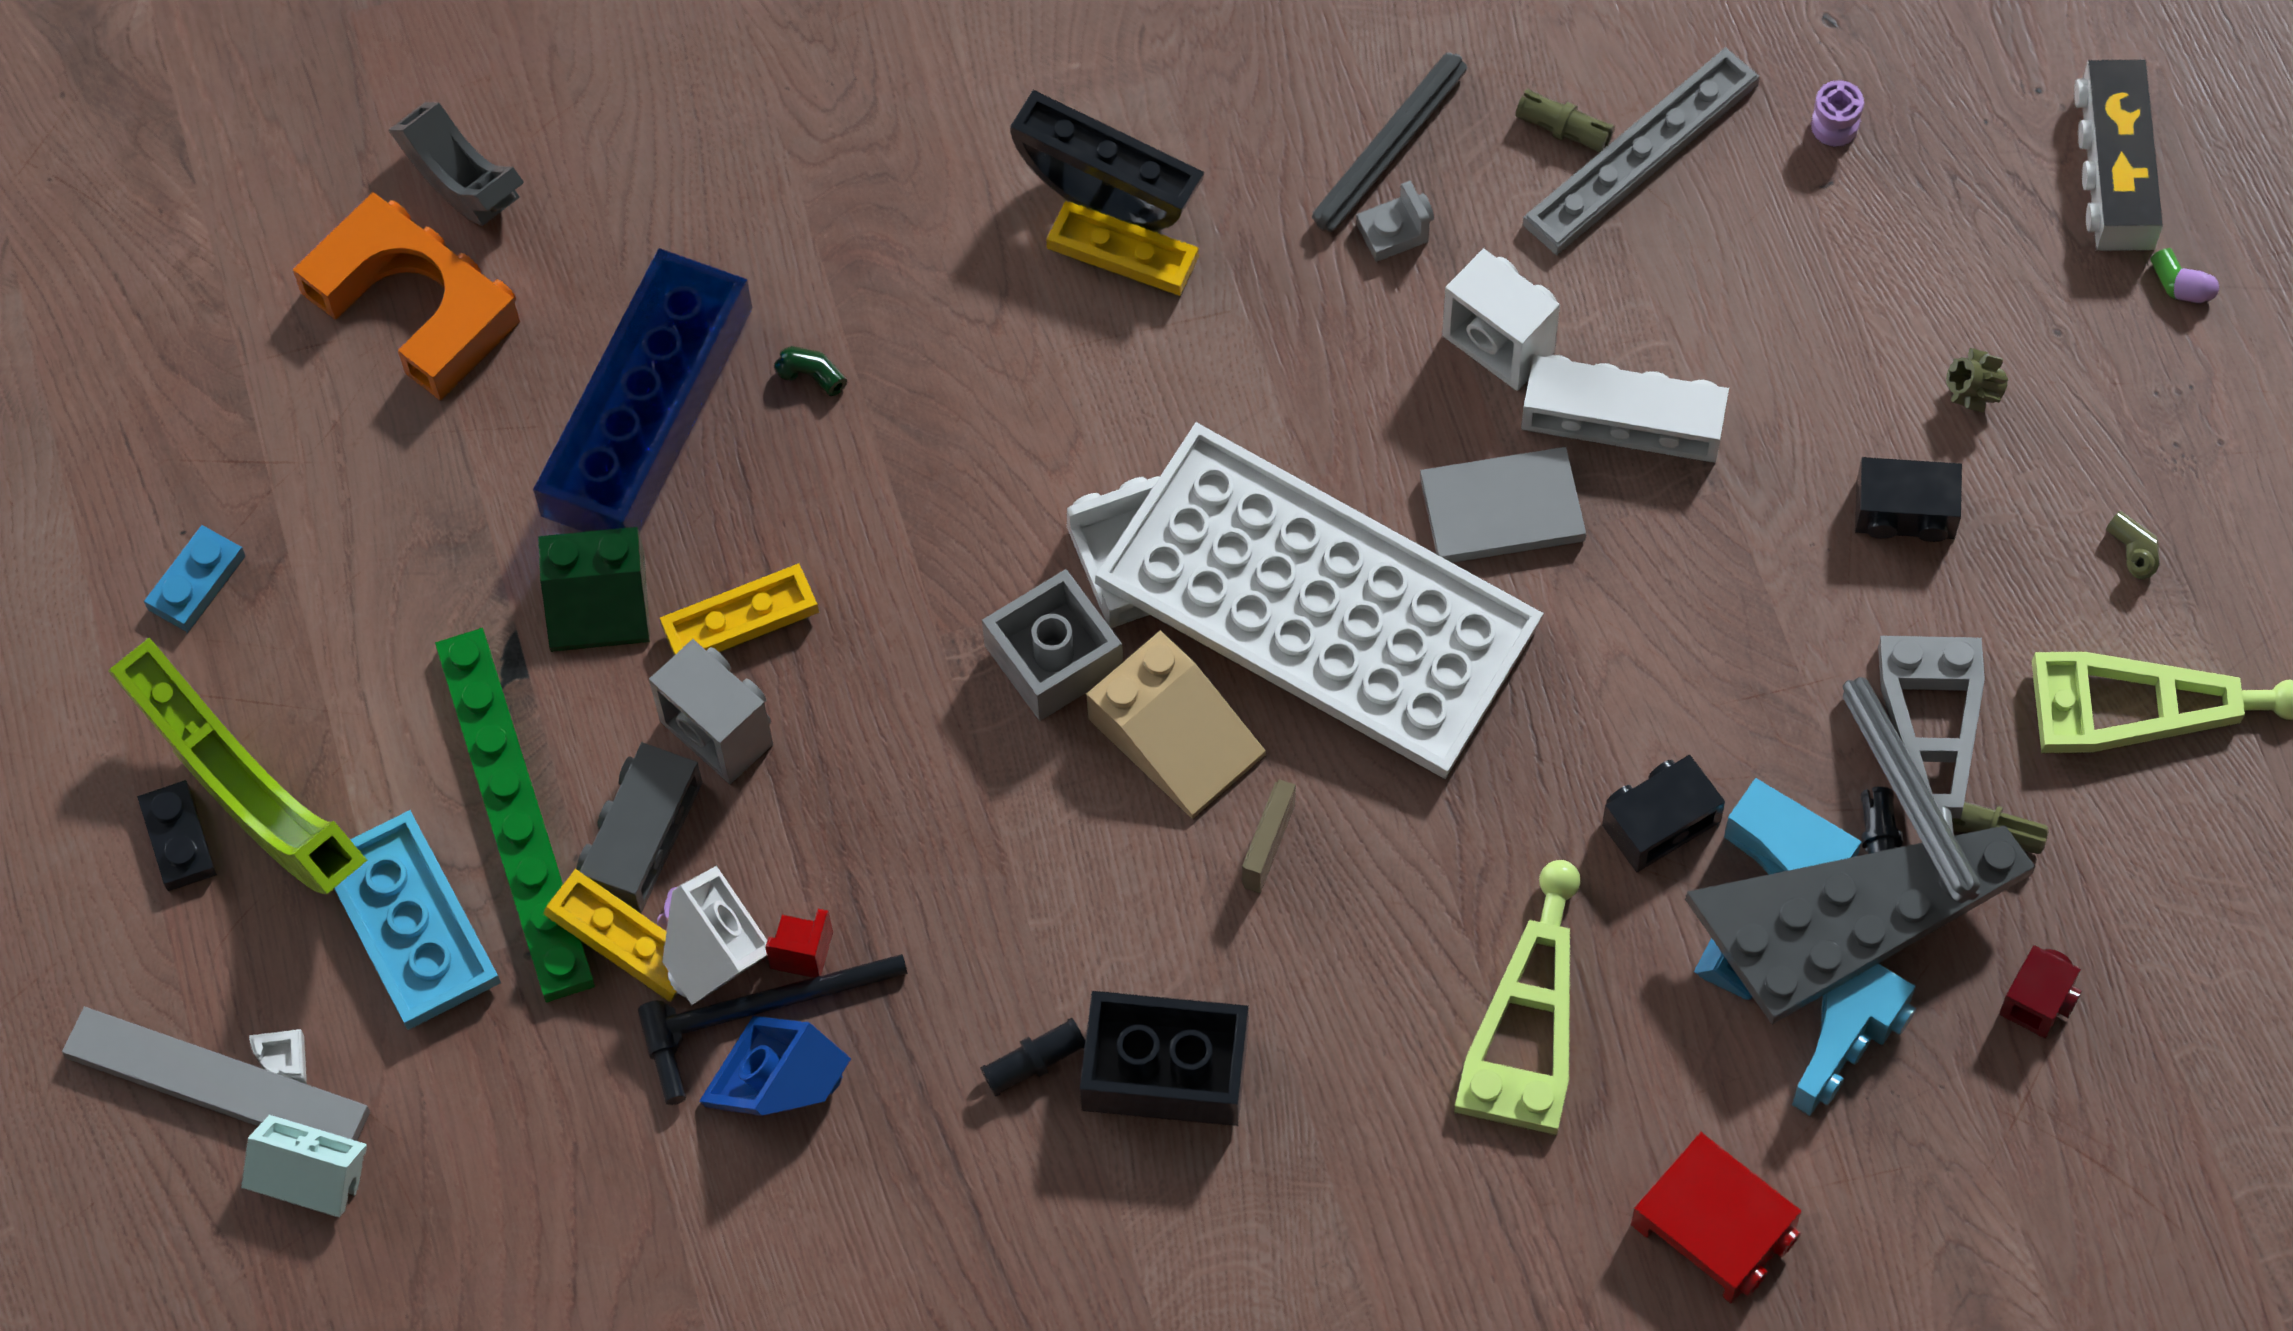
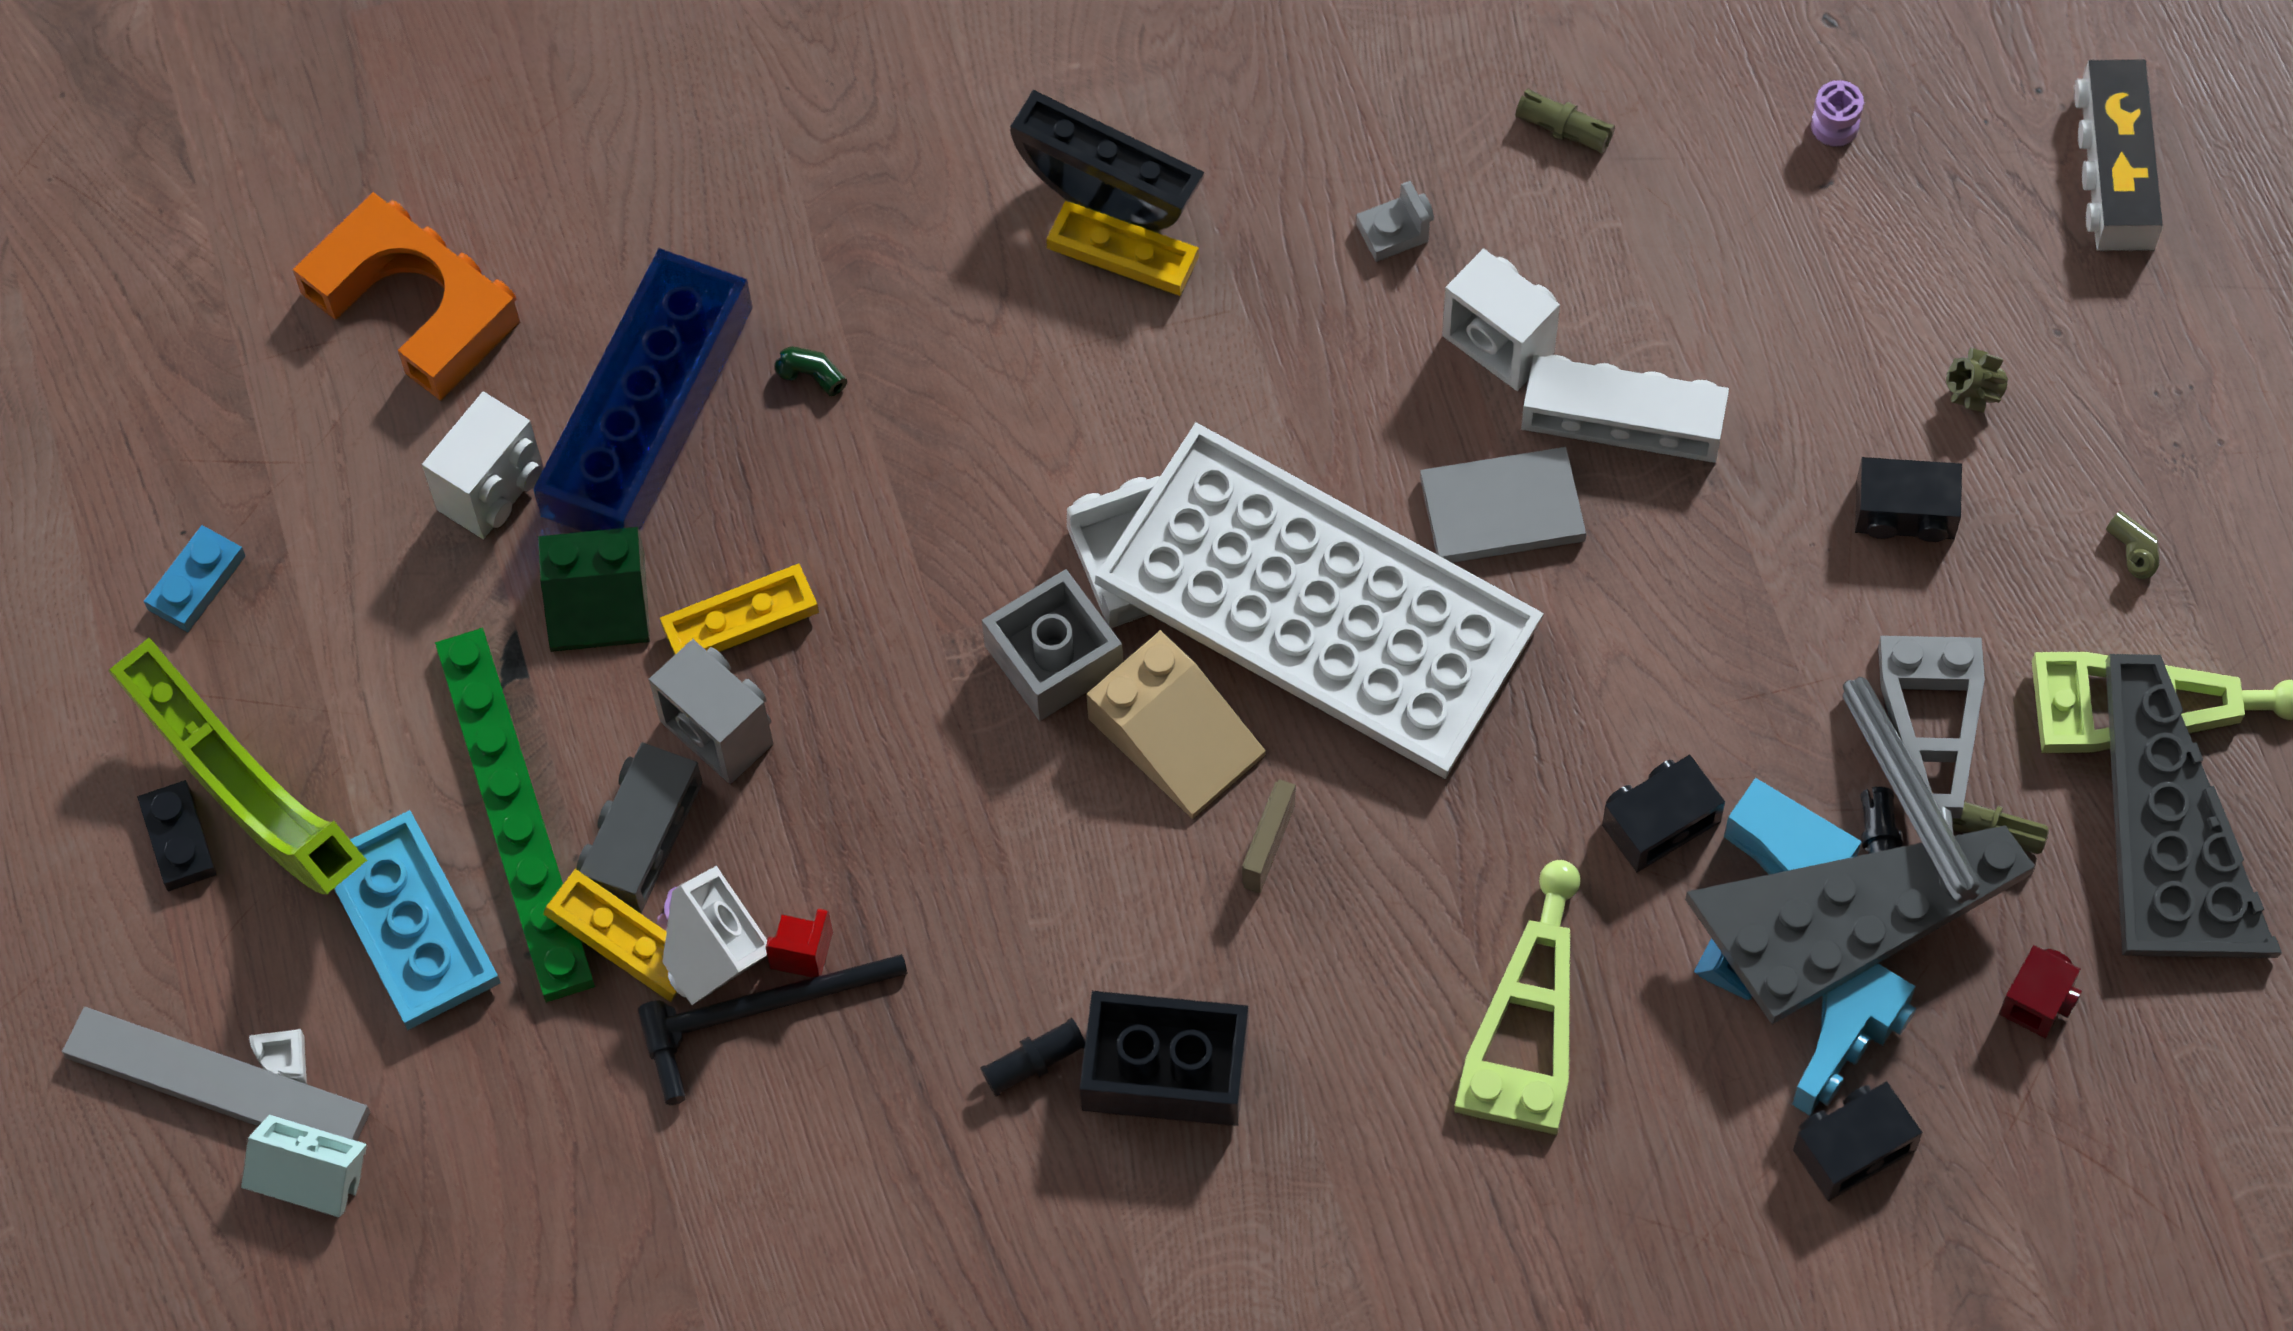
(453, 165): dark grey arch -> none
(483, 465): none -> white brick
(776, 1069): blue slope -> none
(1389, 142): dark grey axle -> none
(1640, 151): light grey tile -> none
(1719, 1216): red panel -> none
(1856, 1139): none -> black brick
(2174, 845): none -> dark grey wing
(2181, 282): arm -> none

